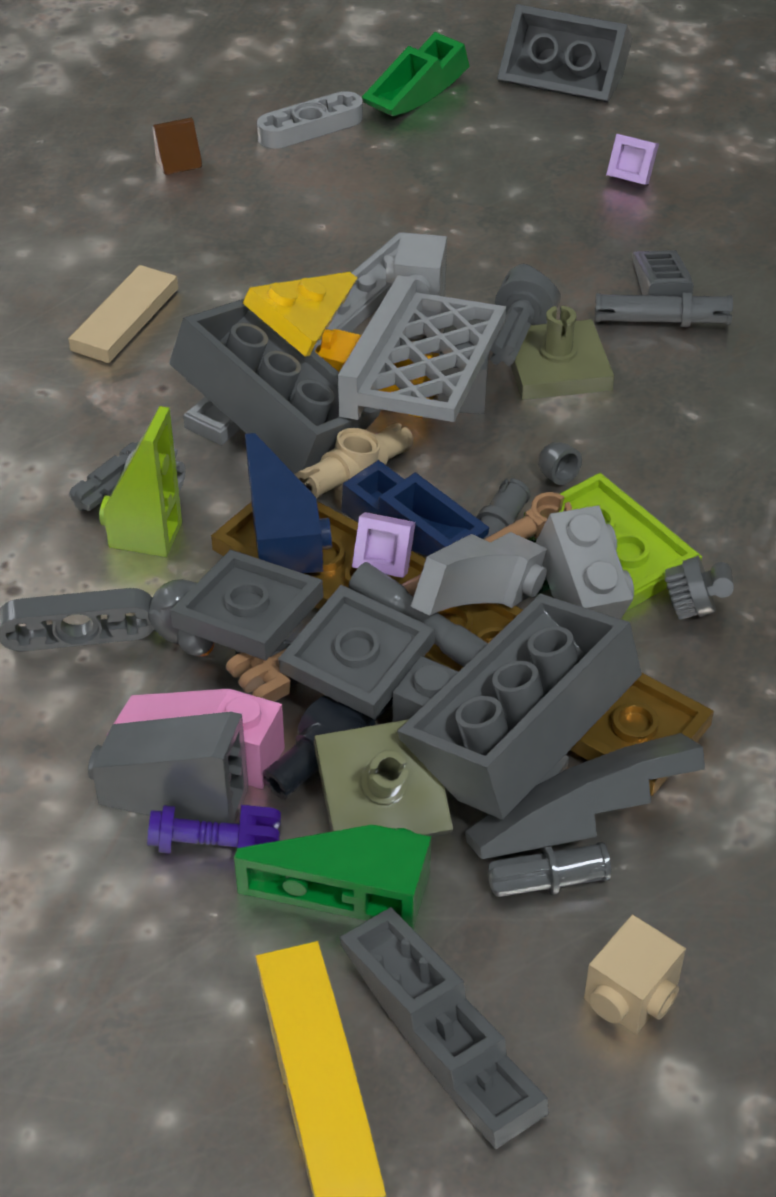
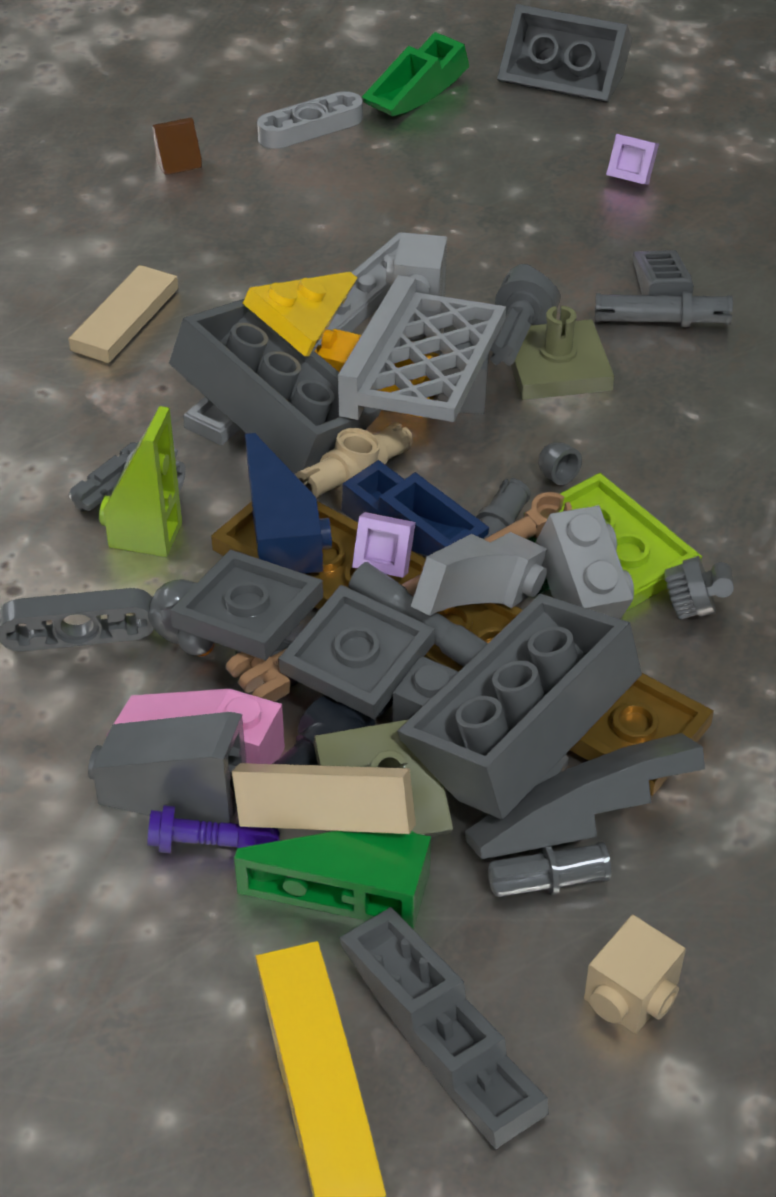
(324, 798): none -> tan tile

